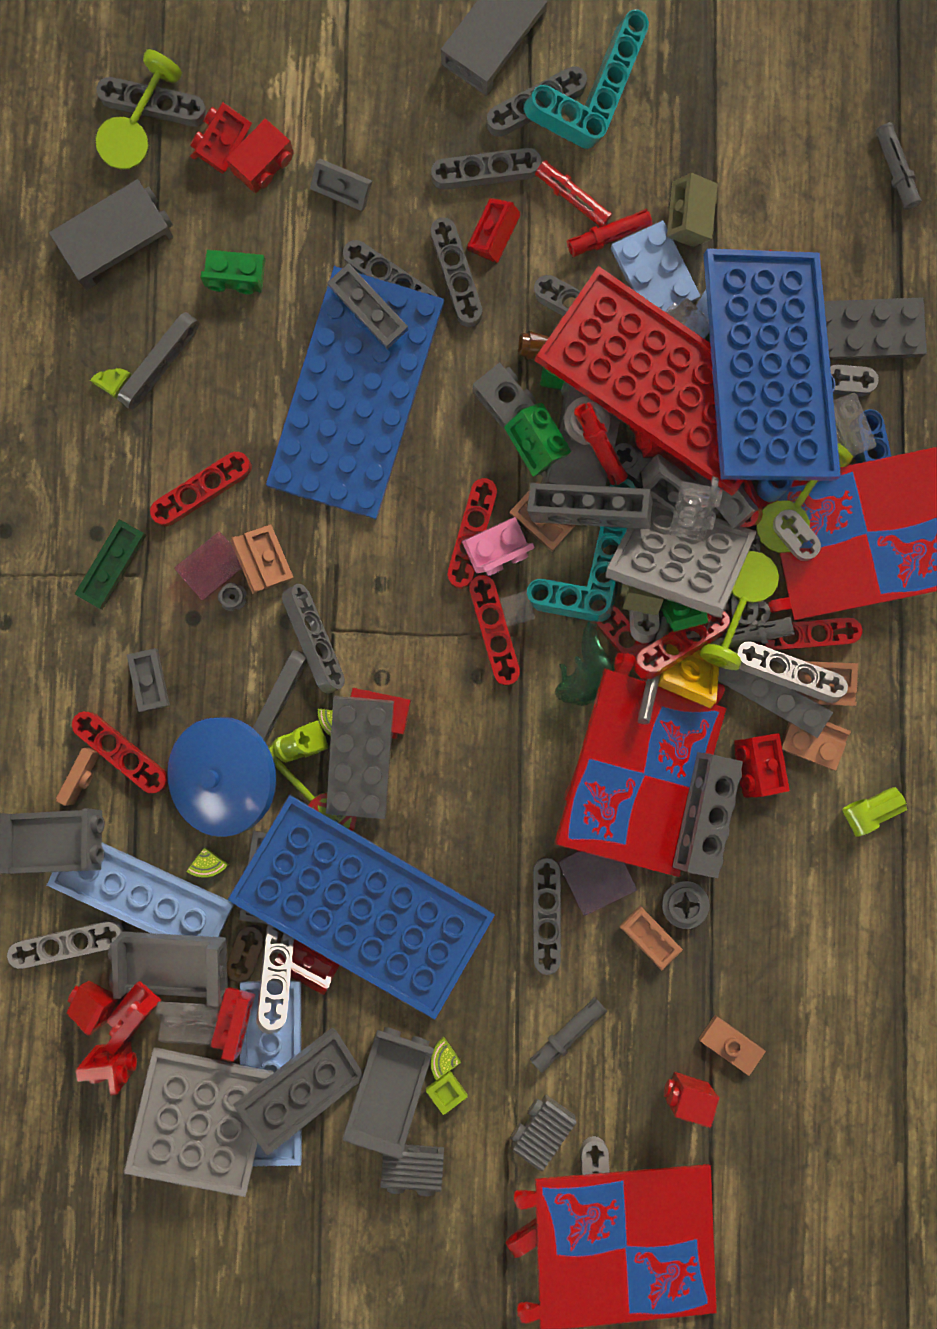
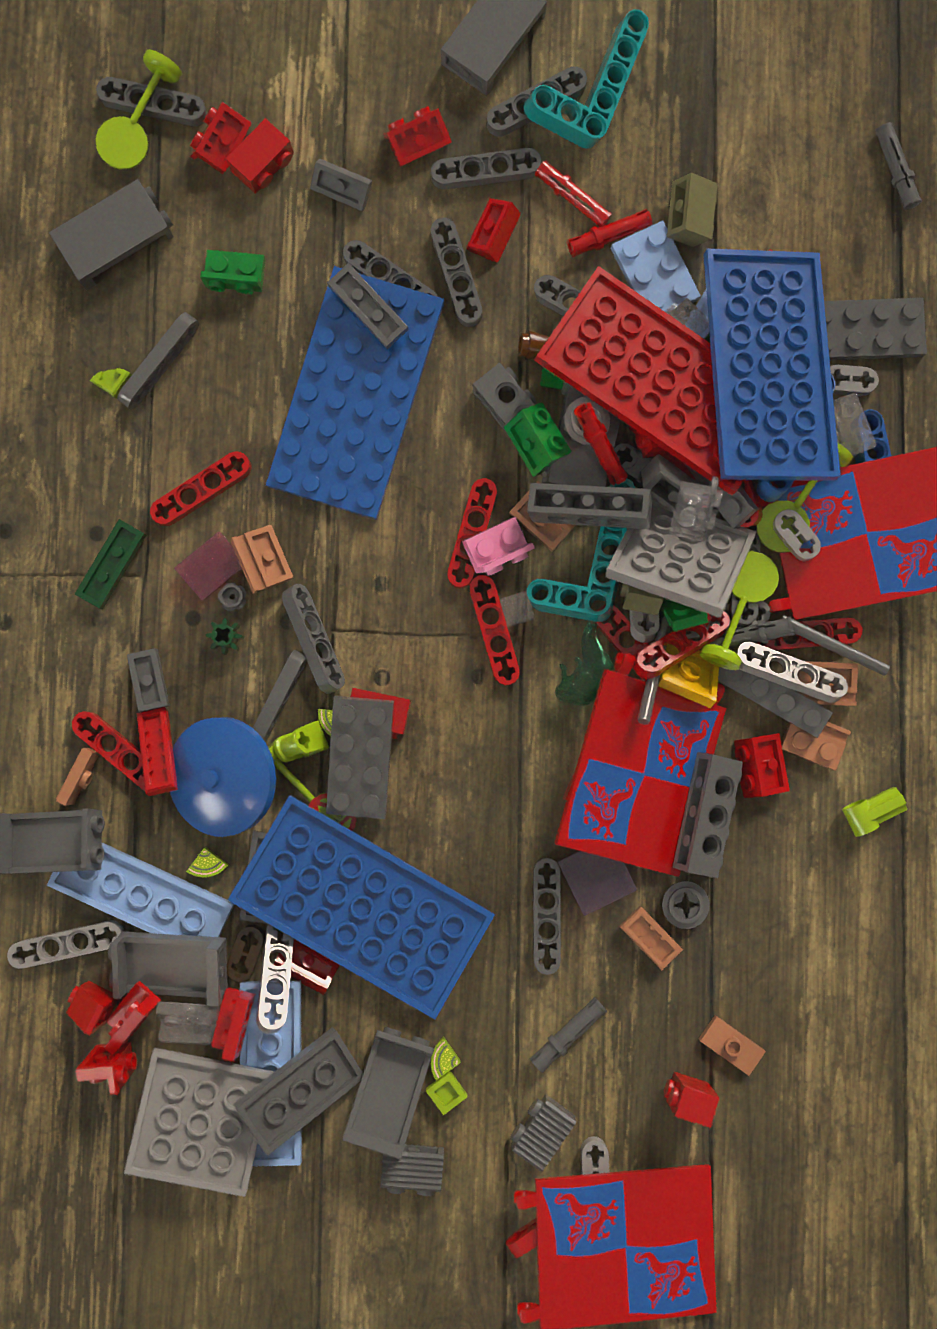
(156, 751): none -> red plate
(216, 636): none -> dark green gear
(417, 136): none -> red bracket
(839, 647): none -> dark grey bar

